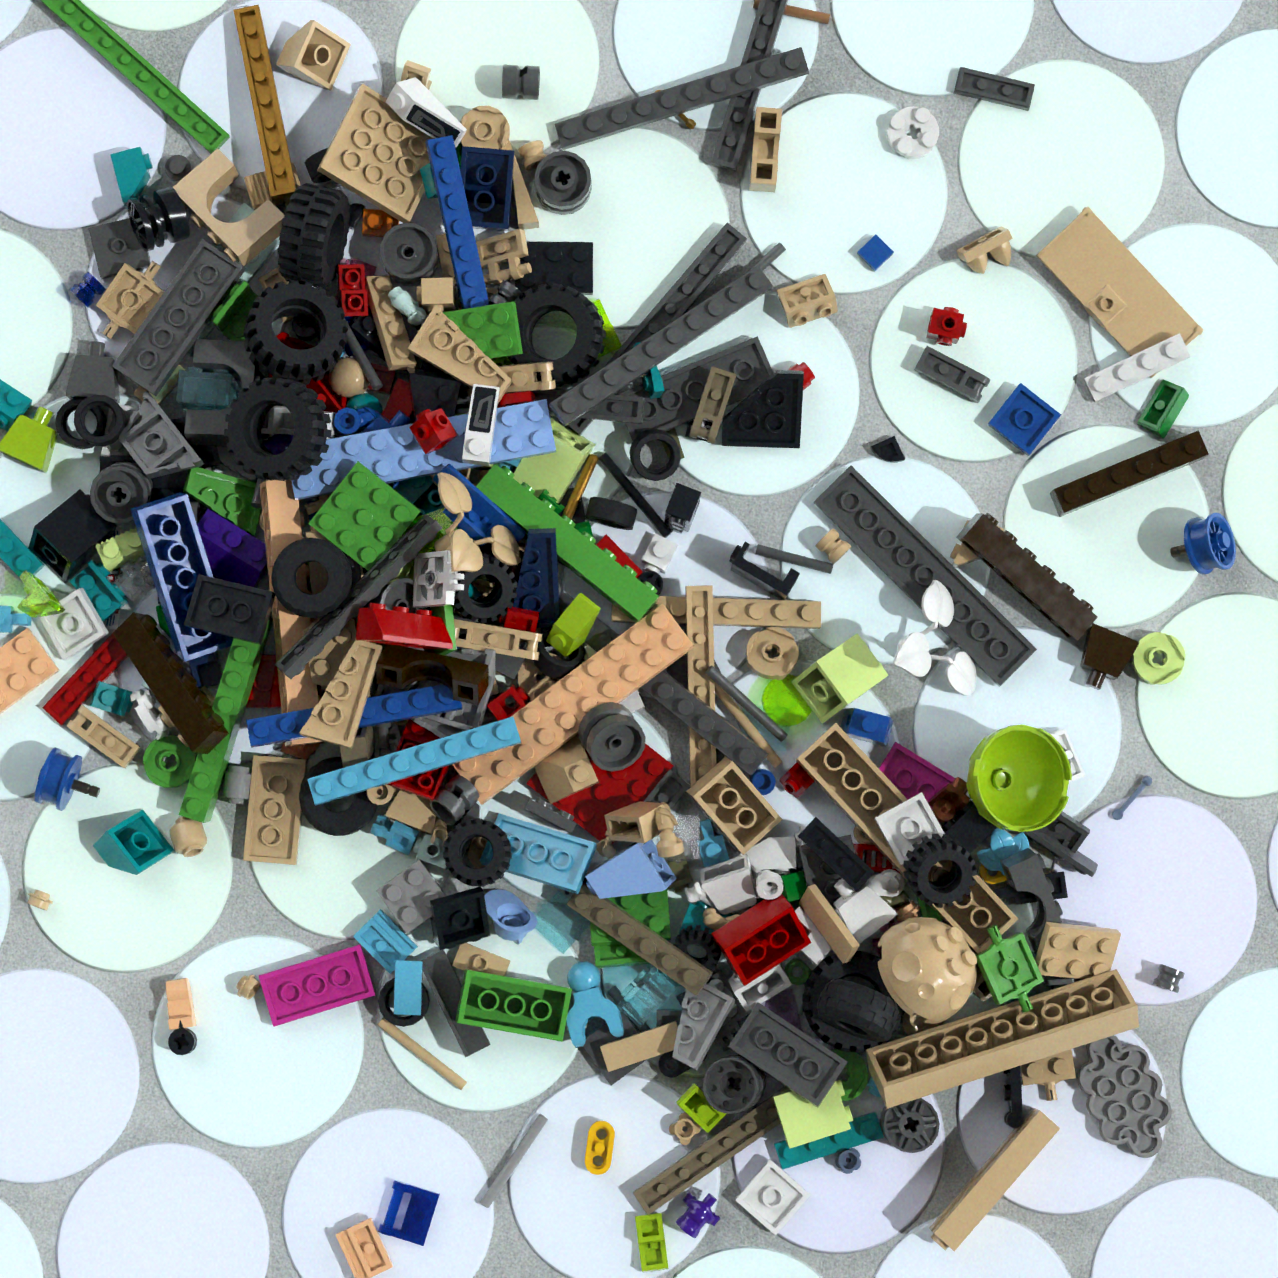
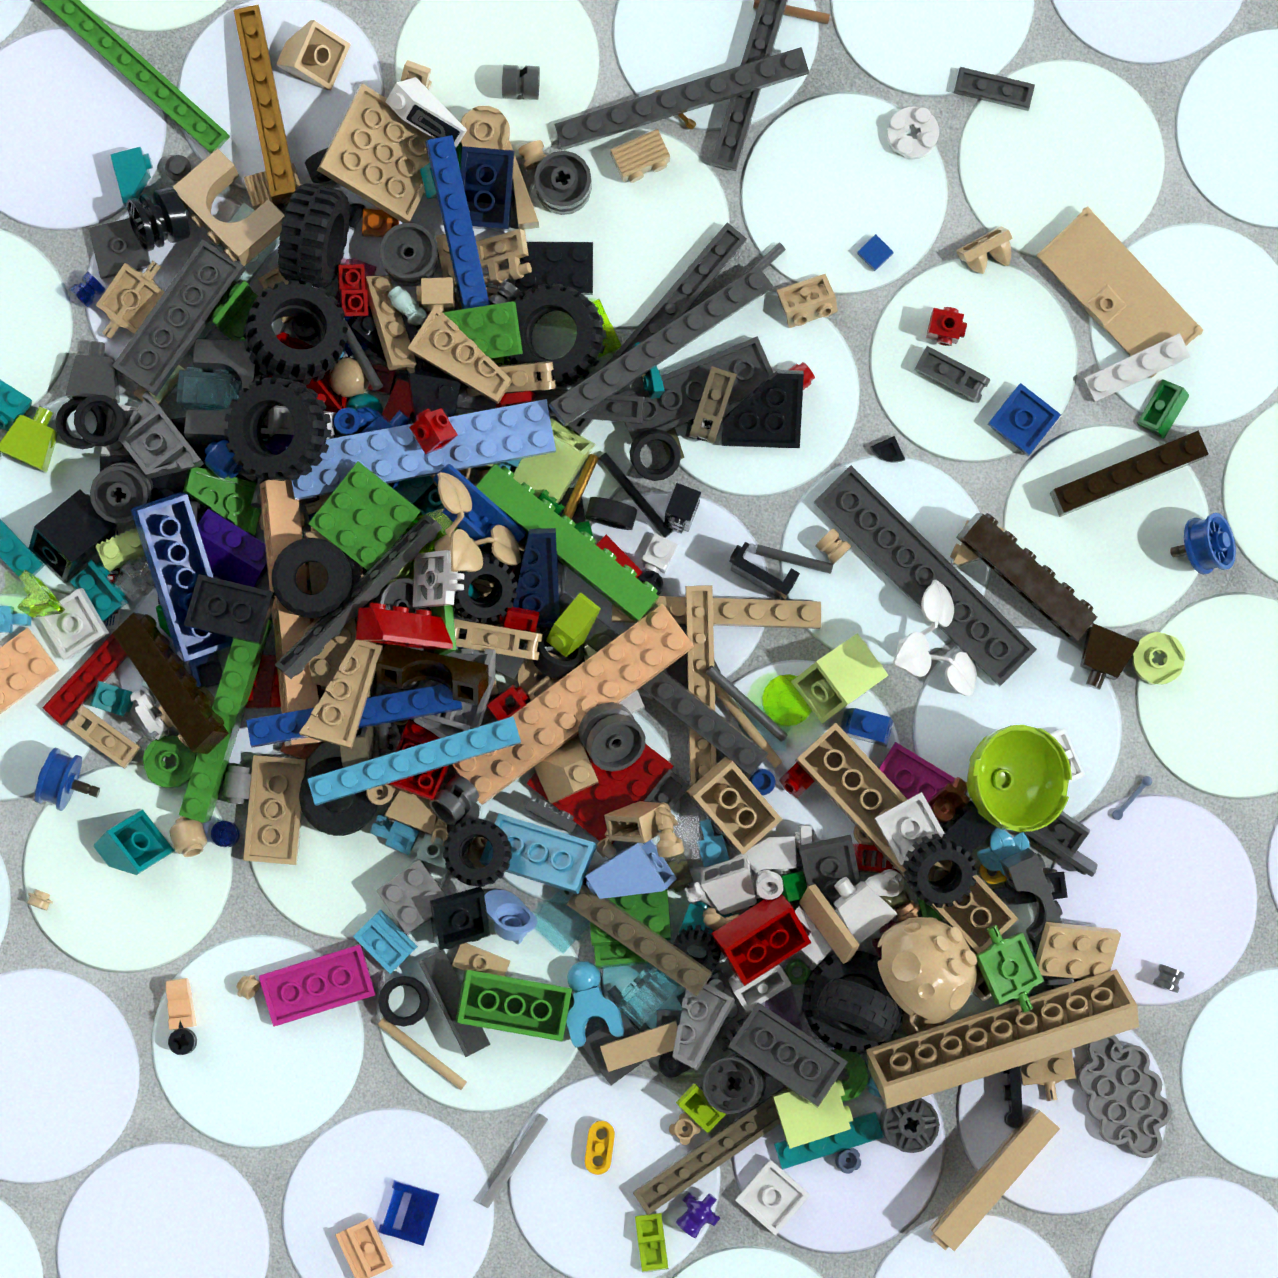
(220, 460): none -> blue head
(229, 836): none -> clear blue wheel
(408, 987): medium azure slope -> none
(480, 425): slope -> none
(640, 156): none -> tan brick
(765, 149): tan arch -> none
(779, 666): tan plate -> none
(836, 854): black plate -> none

